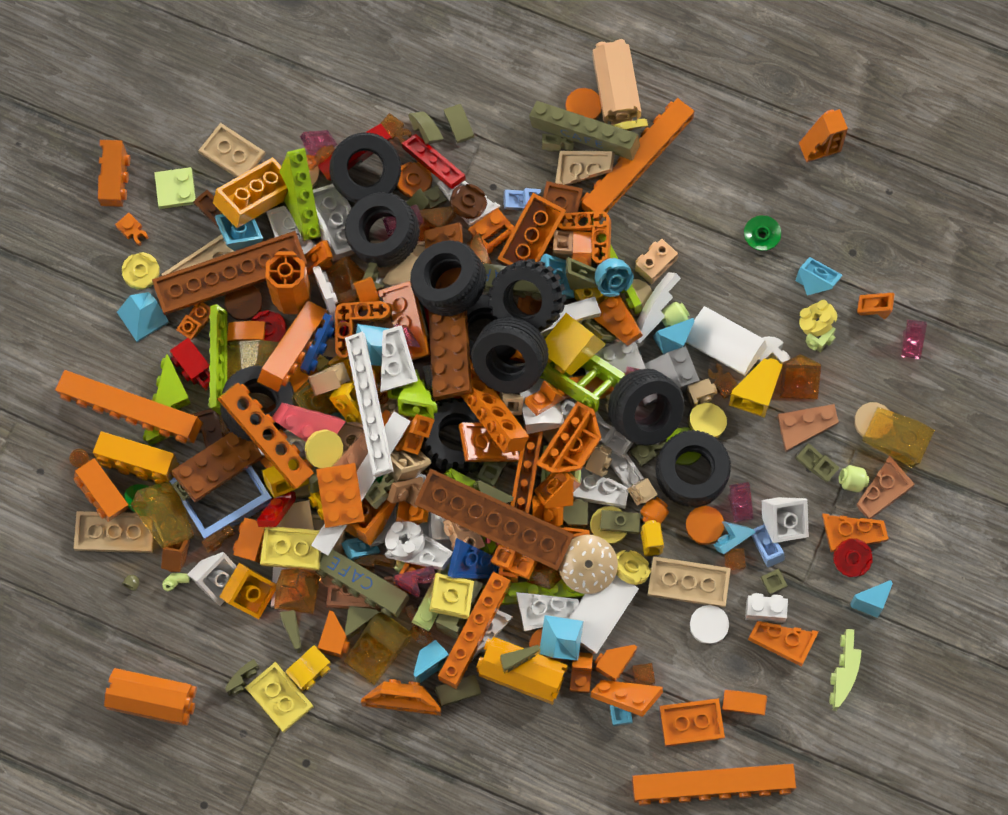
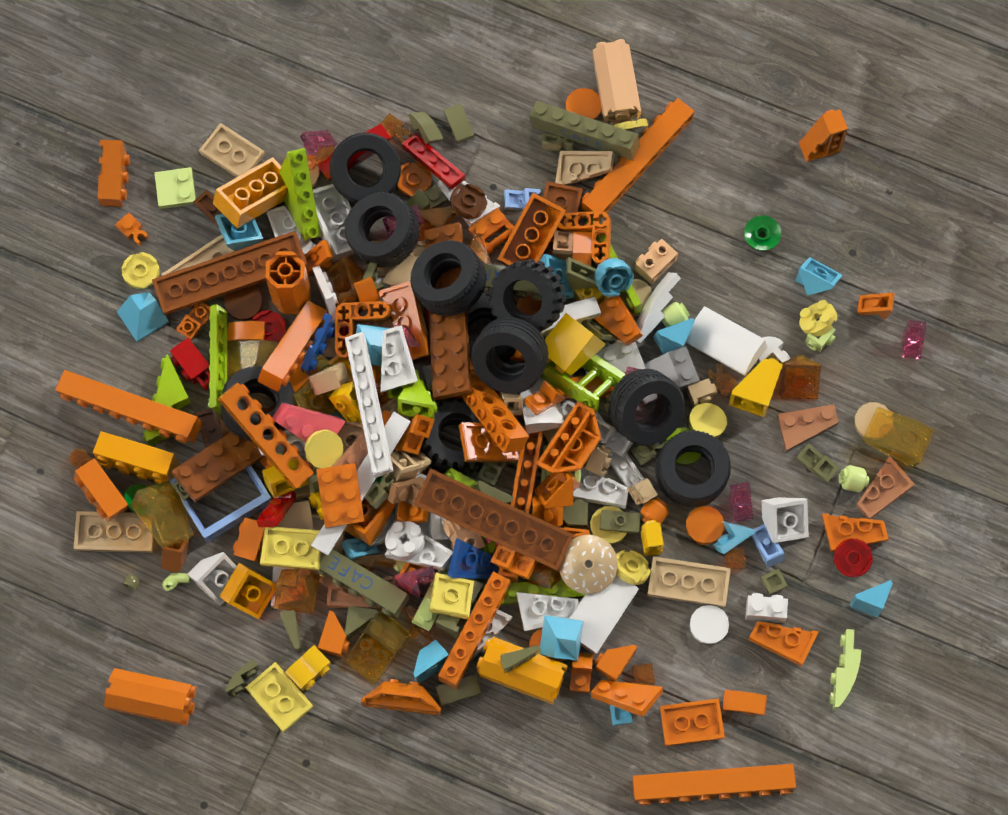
(215, 541): clear orange plate -> none

